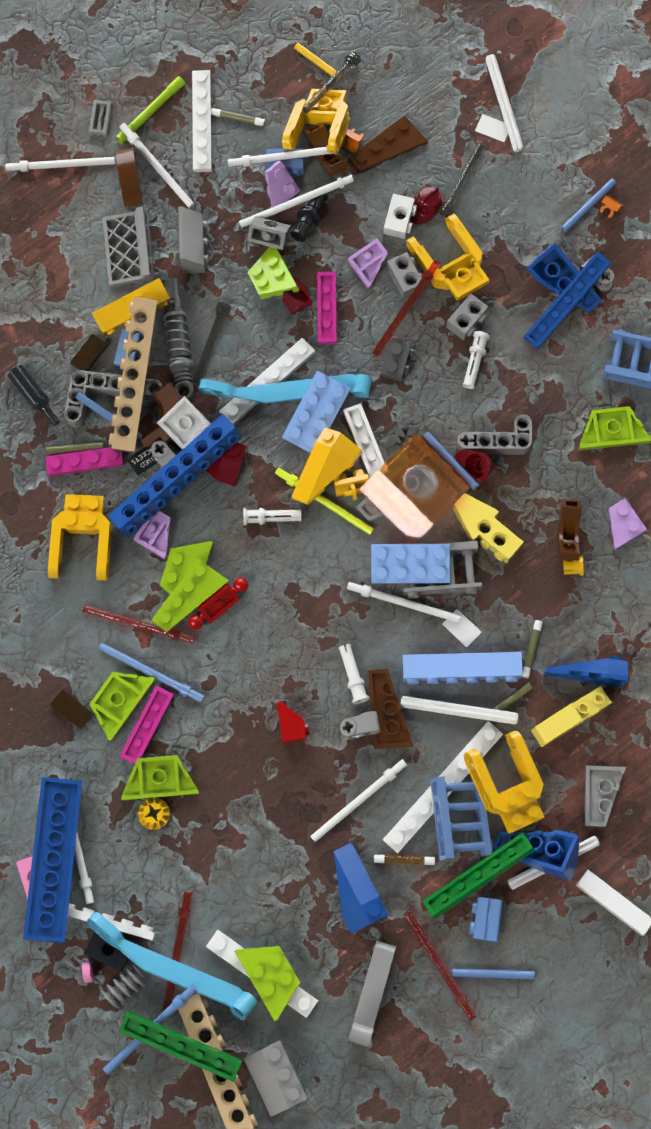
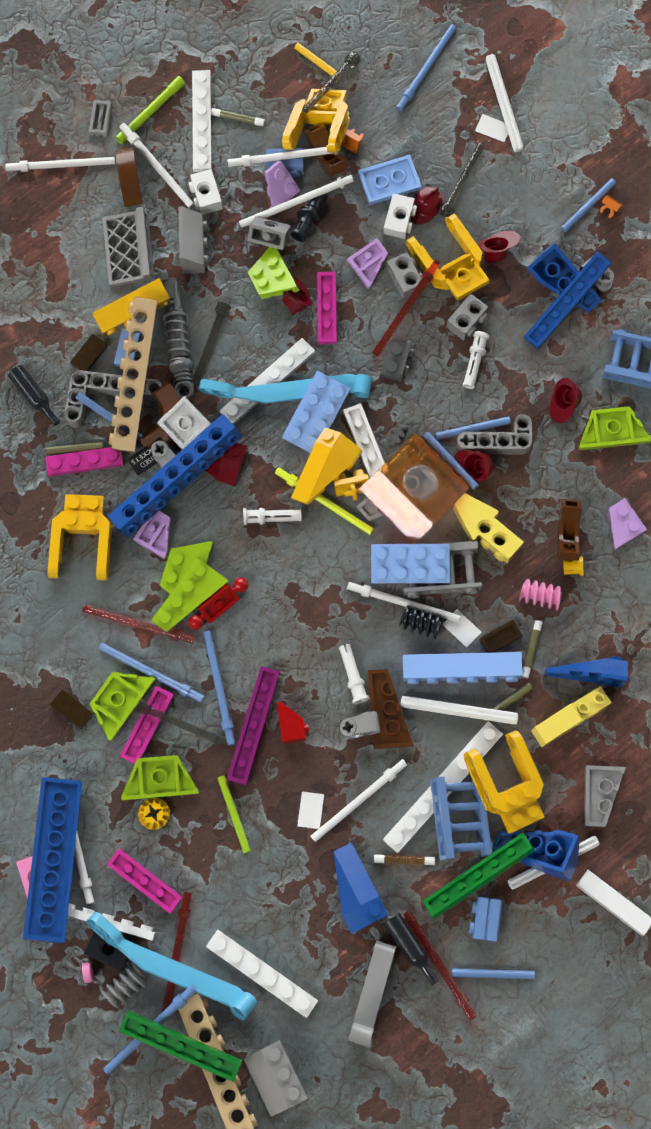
(144, 708): none -> clear smoke piece
(144, 881): none -> dark pink plate
(205, 182): none -> white brick
(227, 724): none -> medium blue bar
(234, 814): none -> lime bar
(253, 725): none -> magenta plate
(270, 976): lime wing -> none
(310, 810): none -> white sticker
(390, 177): none -> light blue plate
(393, 141): reddish brown wing -> none
(408, 94): none -> medium blue bar
(409, 945): none -> black piece
(421, 622): none -> black piece
(473, 428): none -> medium blue bar
(498, 245): none -> dark red piece
(501, 637): none -> dark brown tile
(541, 594): none -> bright pink piece
(565, 398): none -> dark red piece

